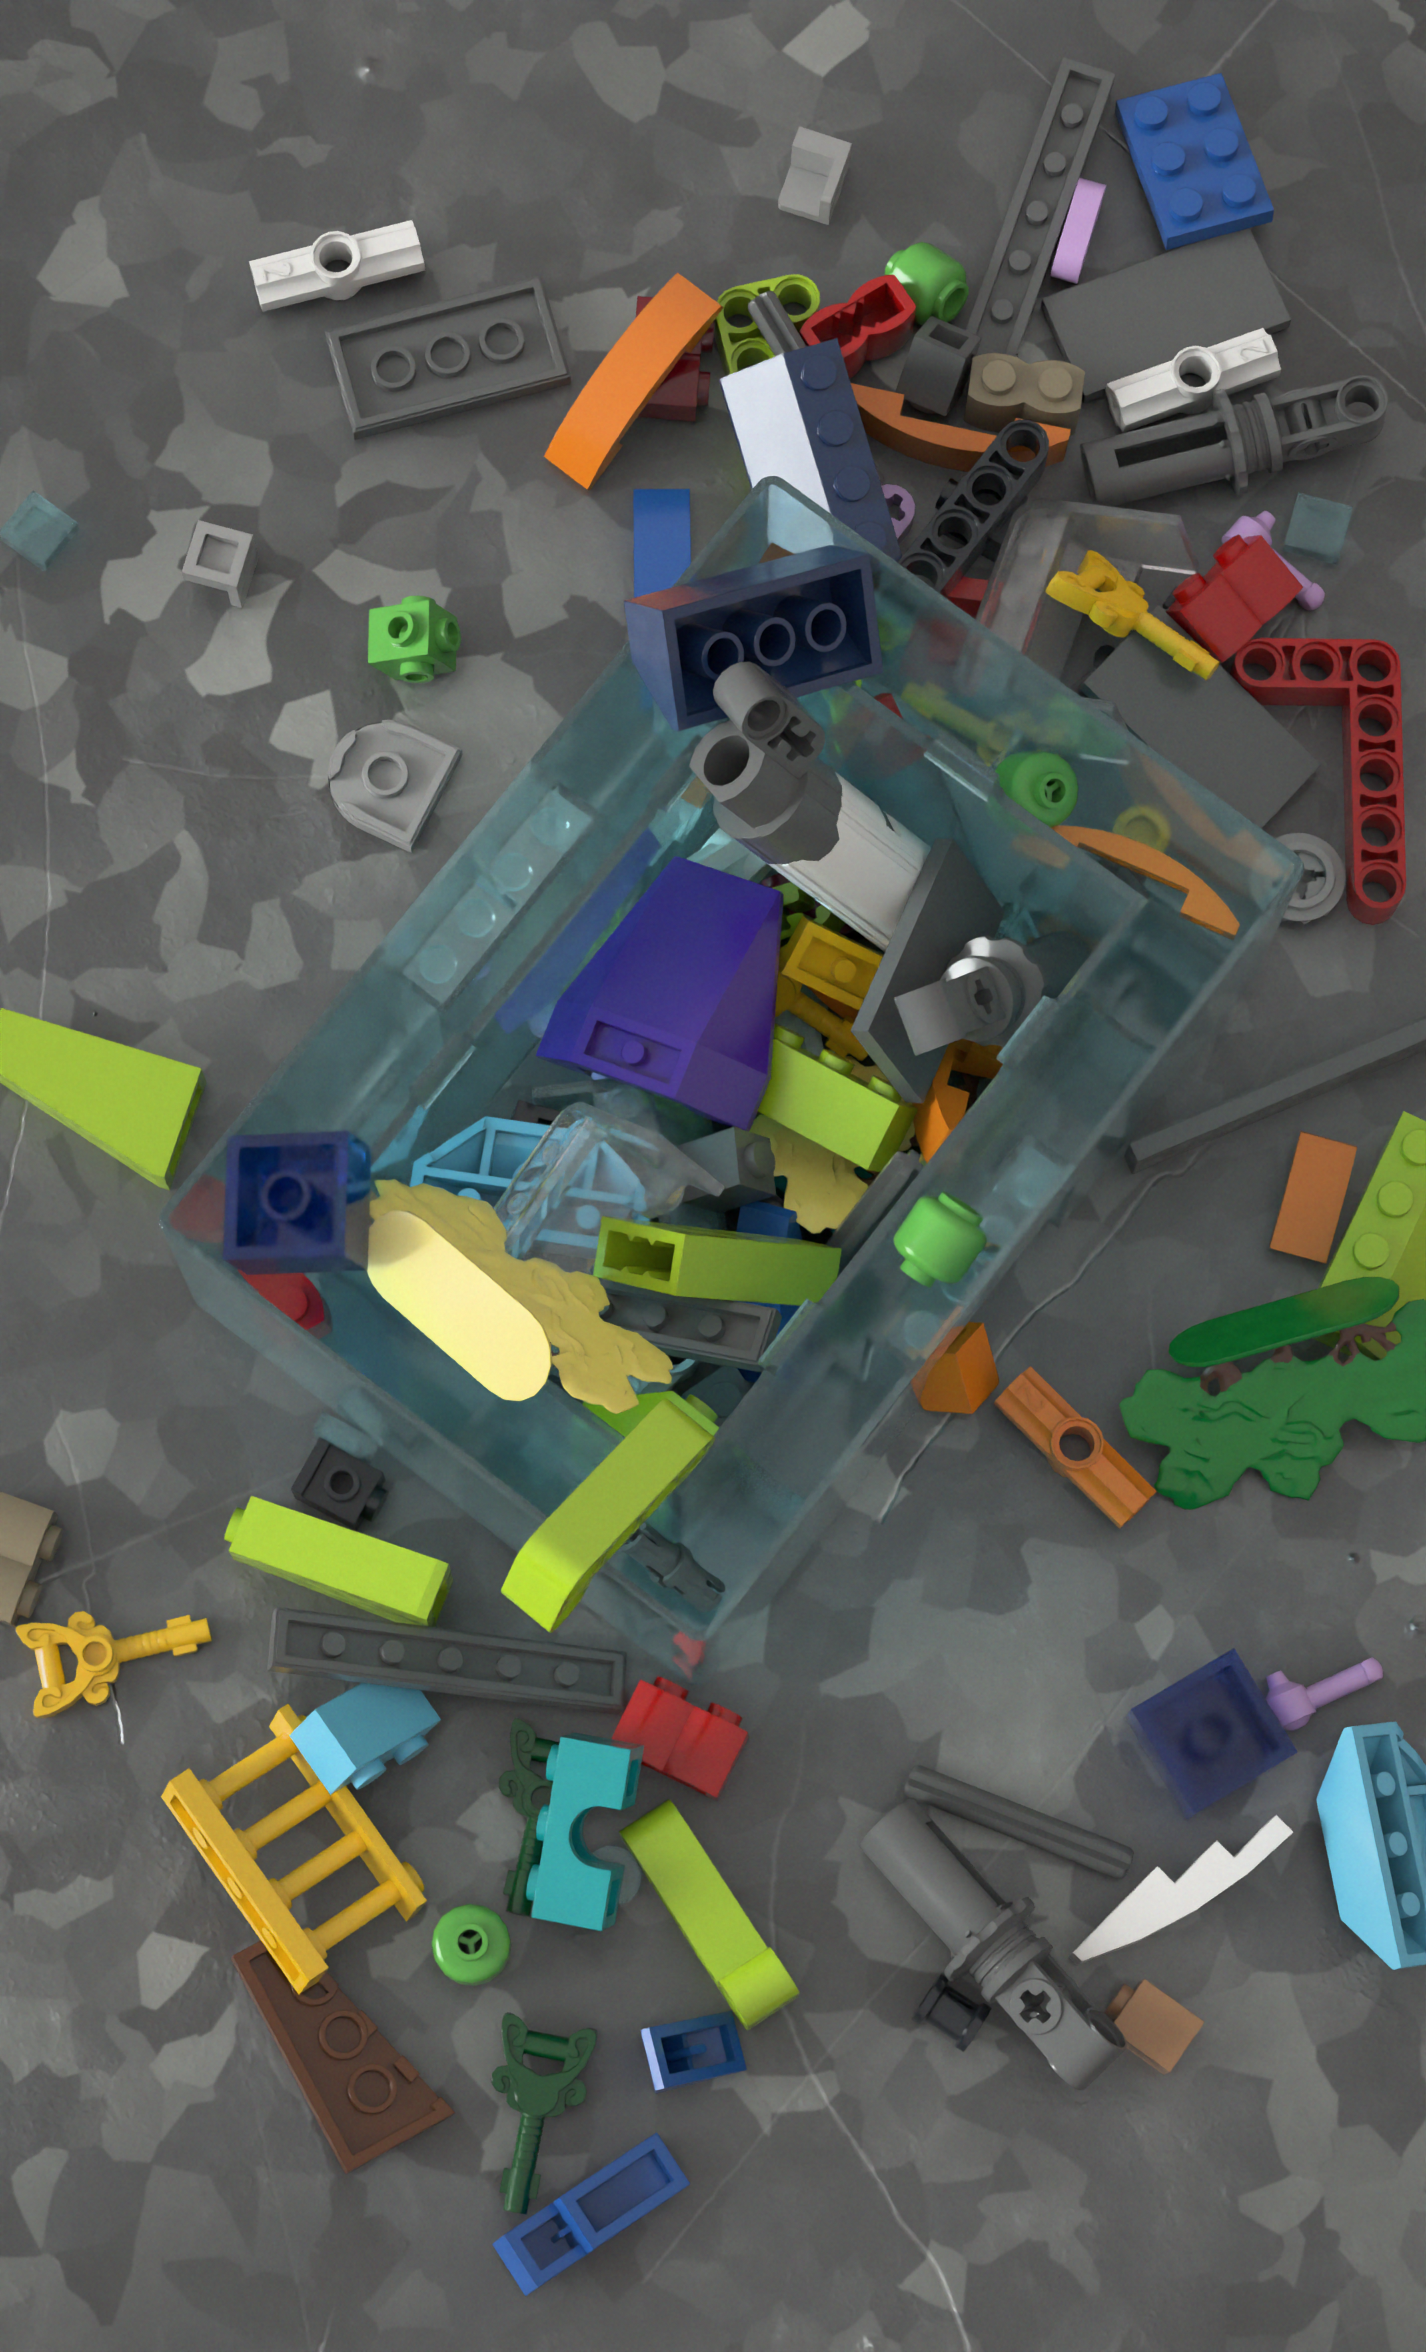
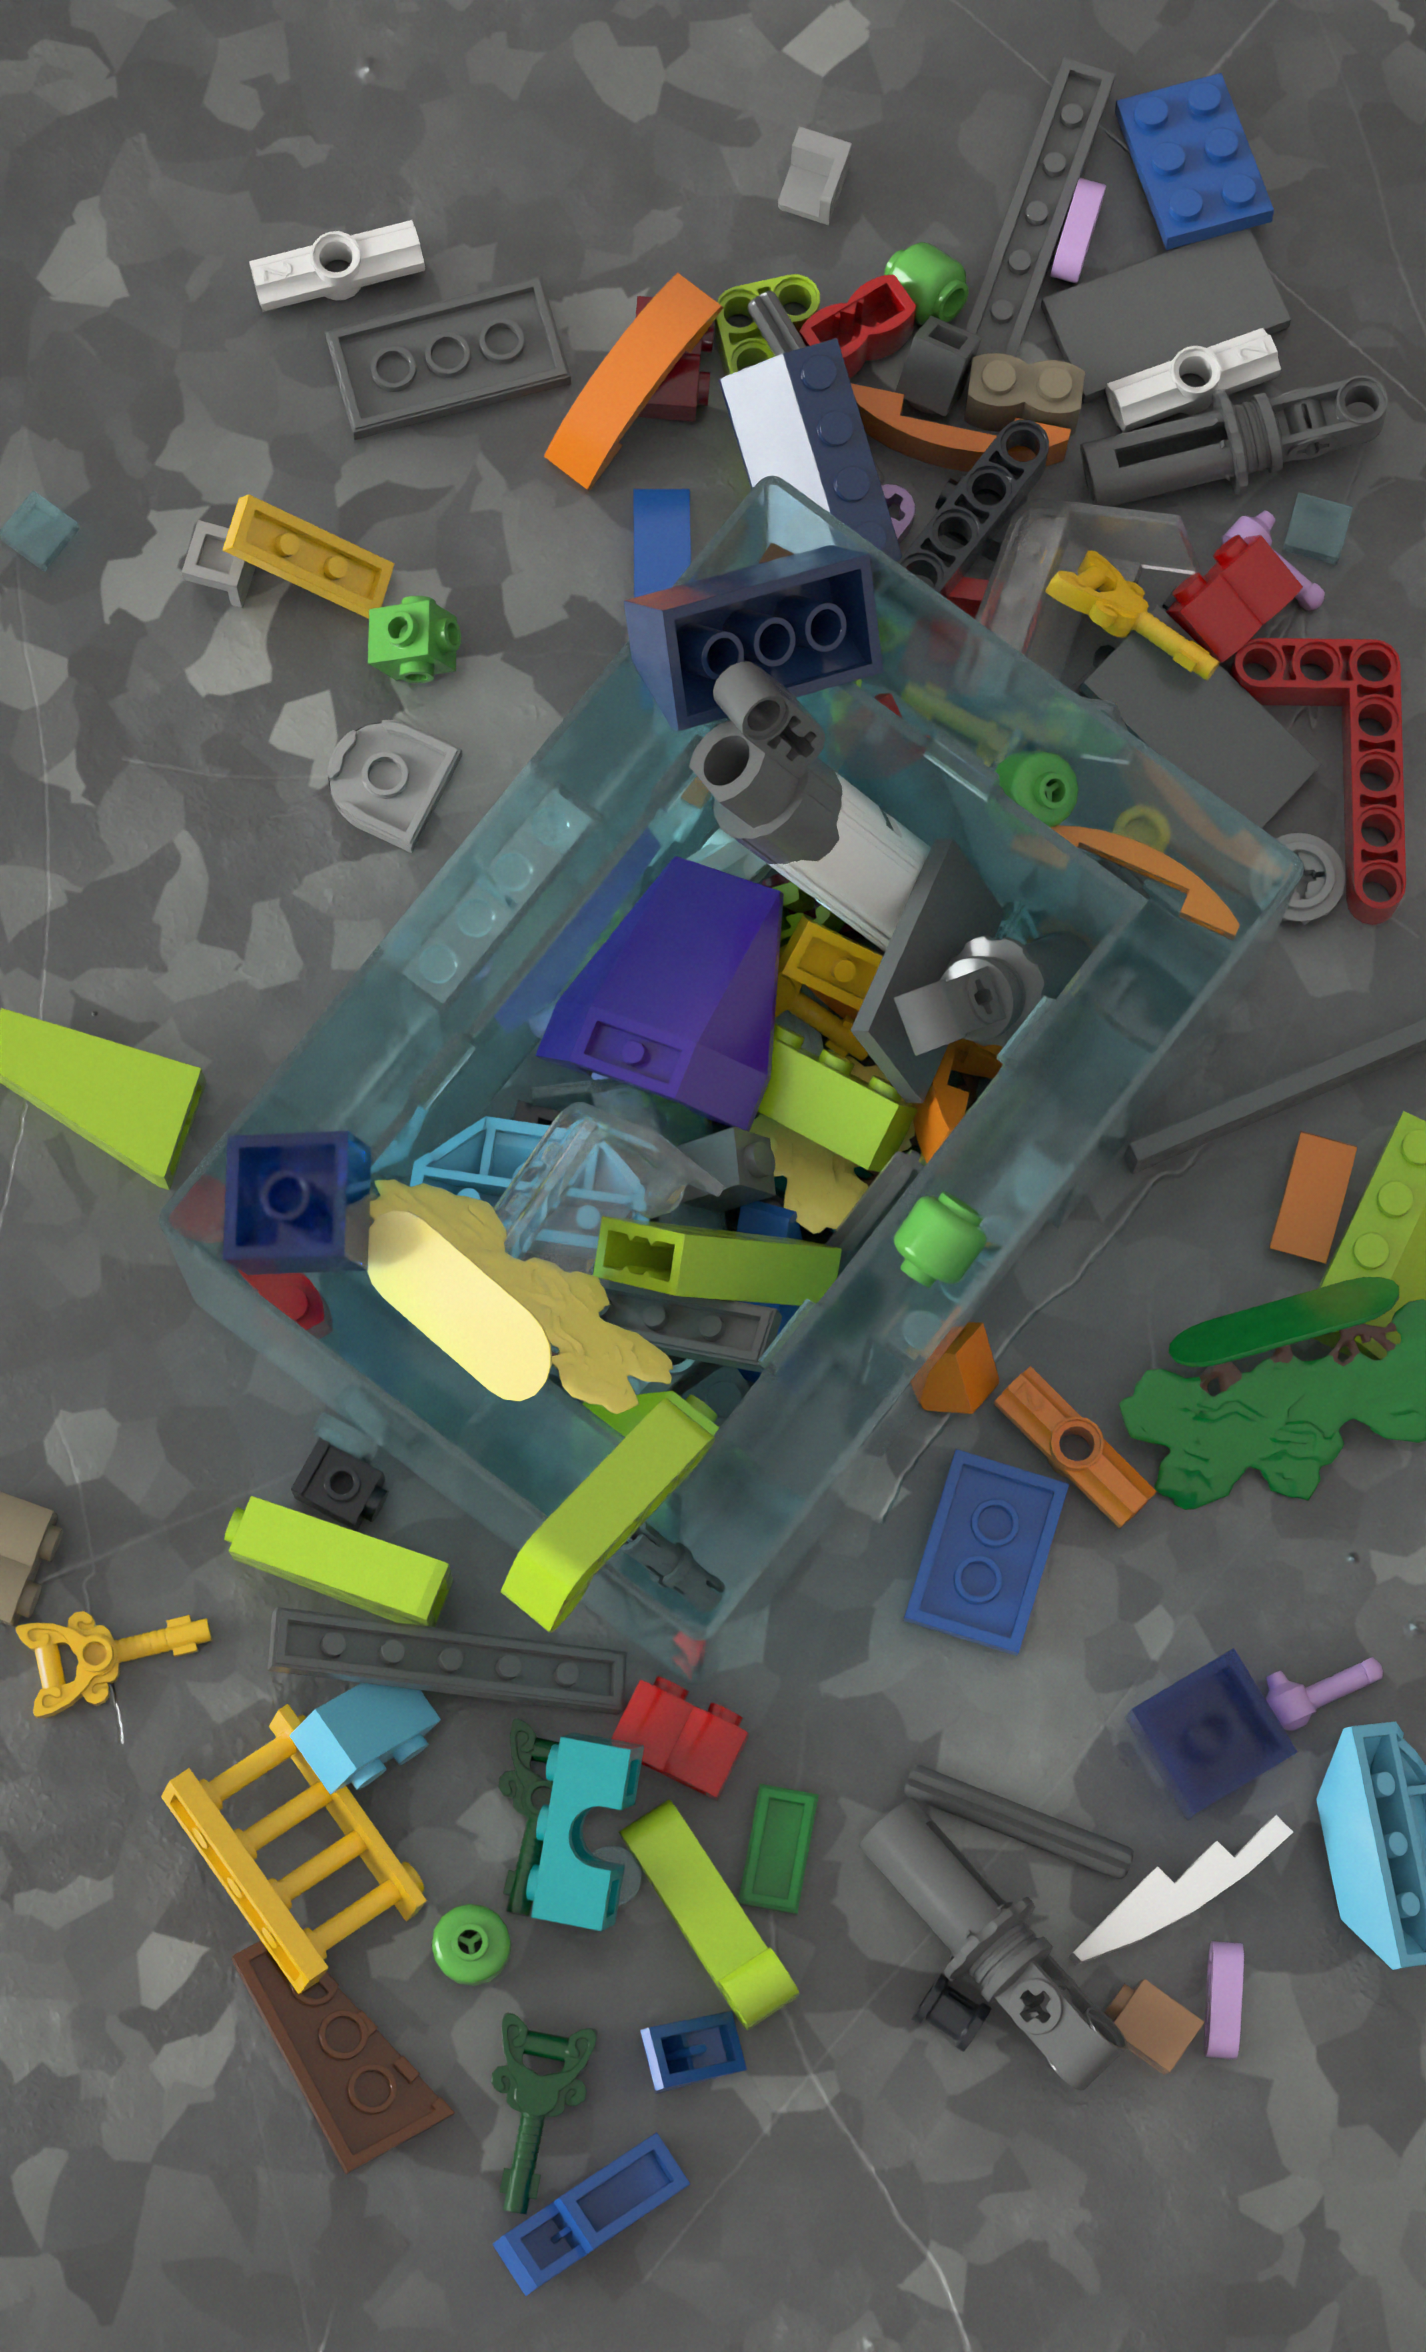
(307, 556): none -> yellow plate
(778, 1849): none -> green tile
(986, 1552): none -> blue plate
(1223, 2000): none -> lavender beam

